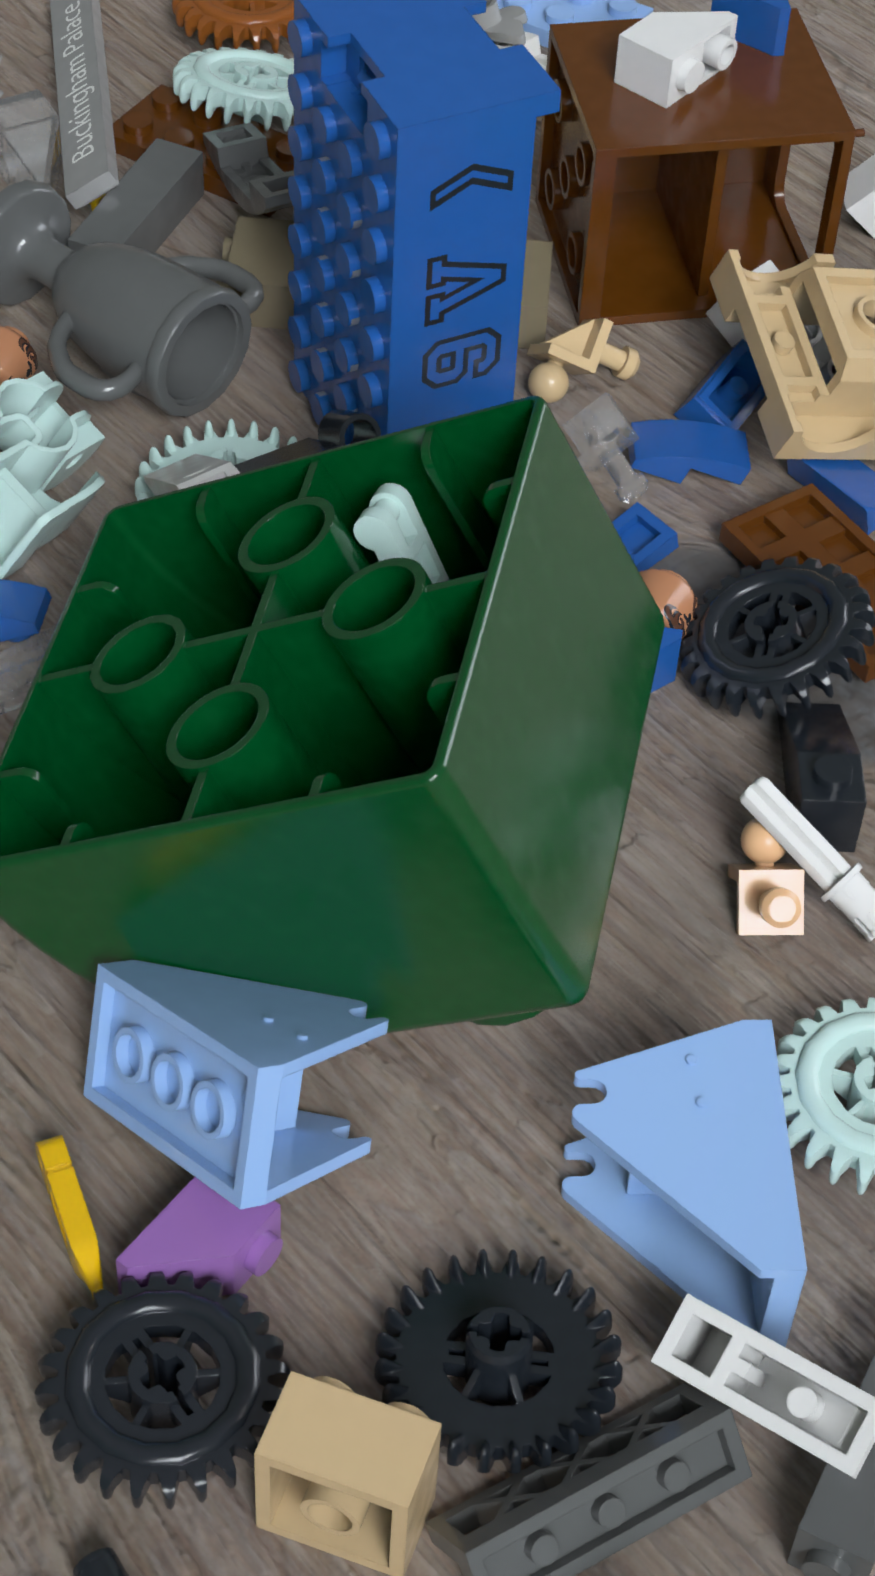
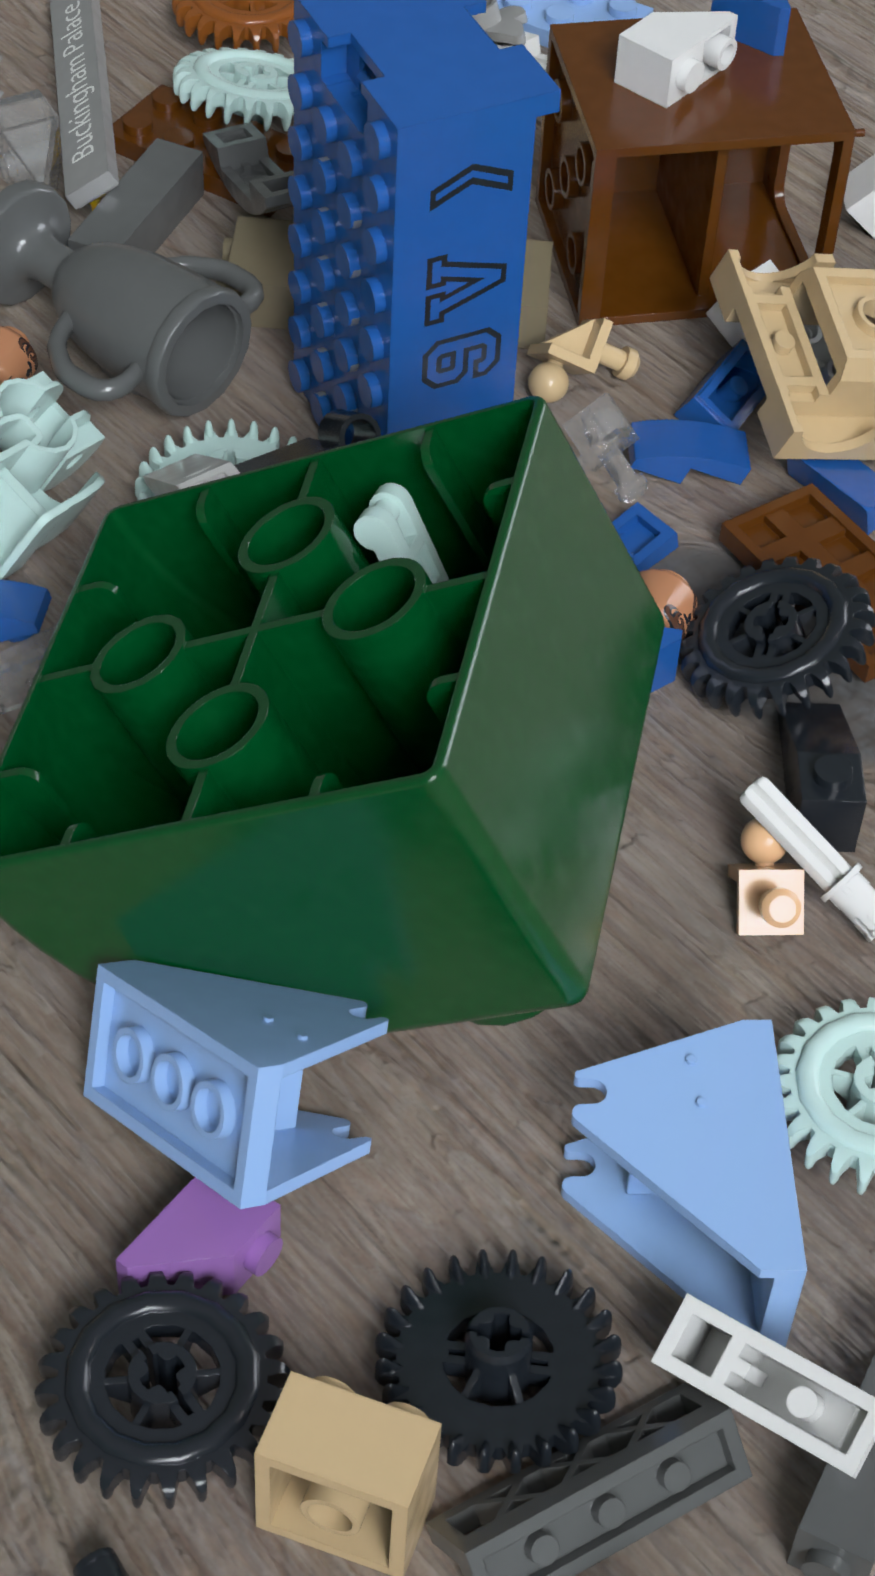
(70, 1210): yellow piece -> none

